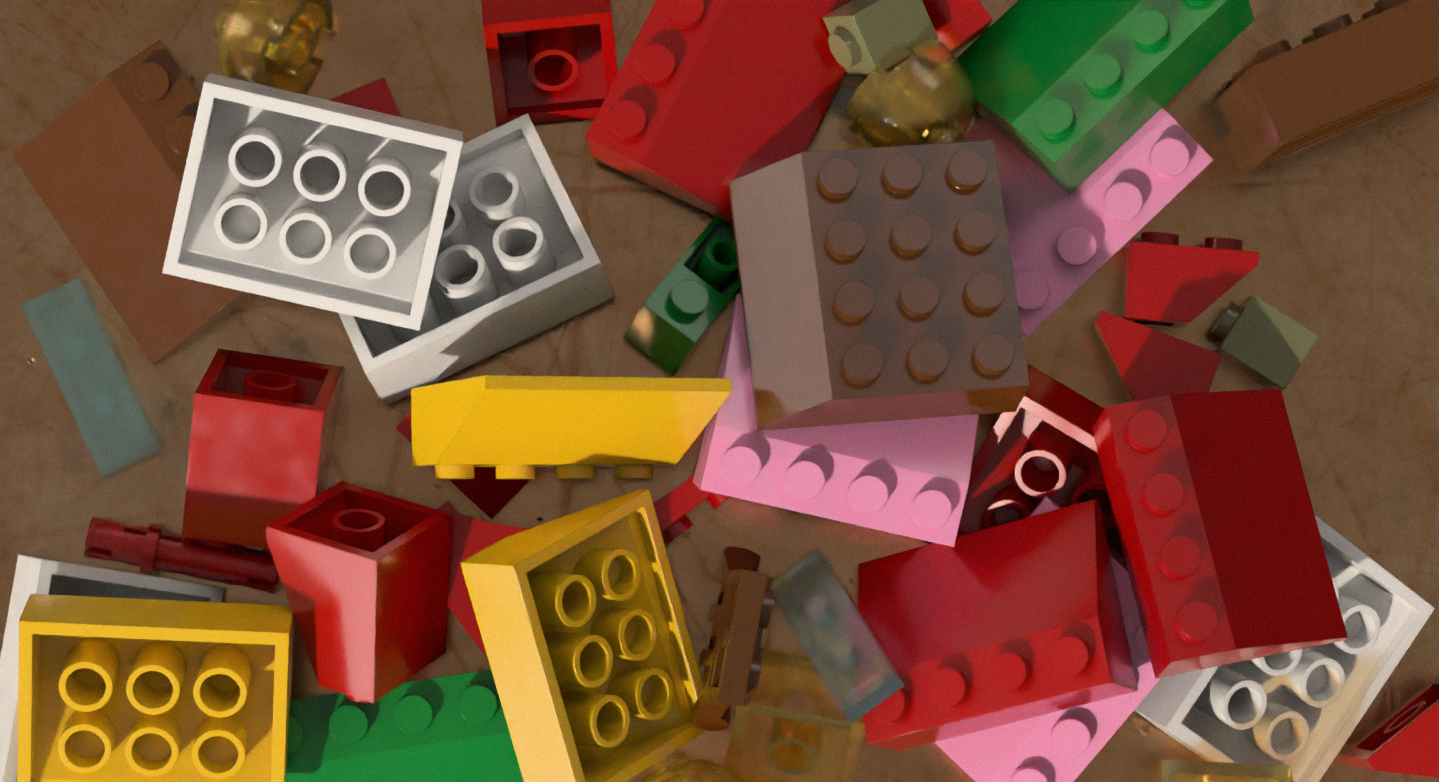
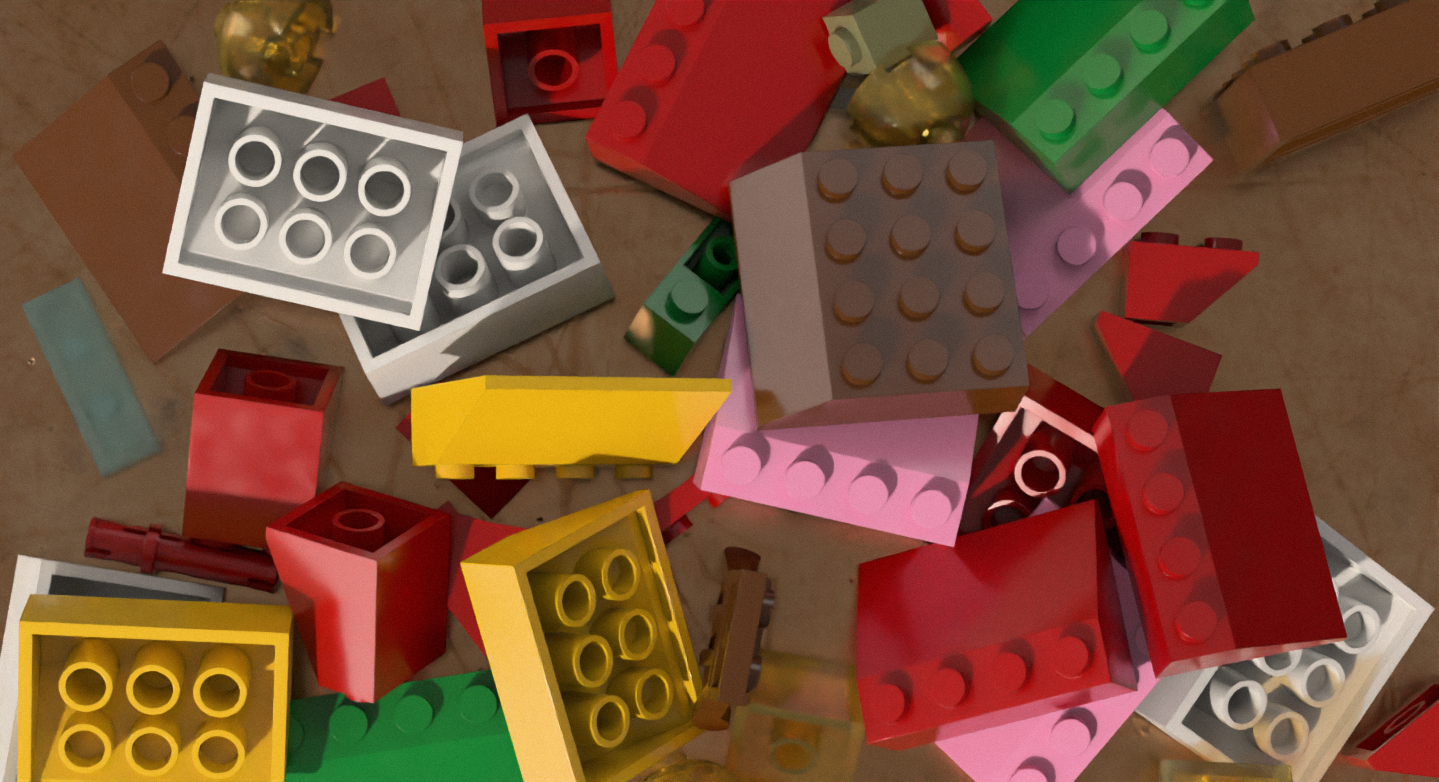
(836, 636): clear light blue tile -> none
(1262, 342): olive brick -> none

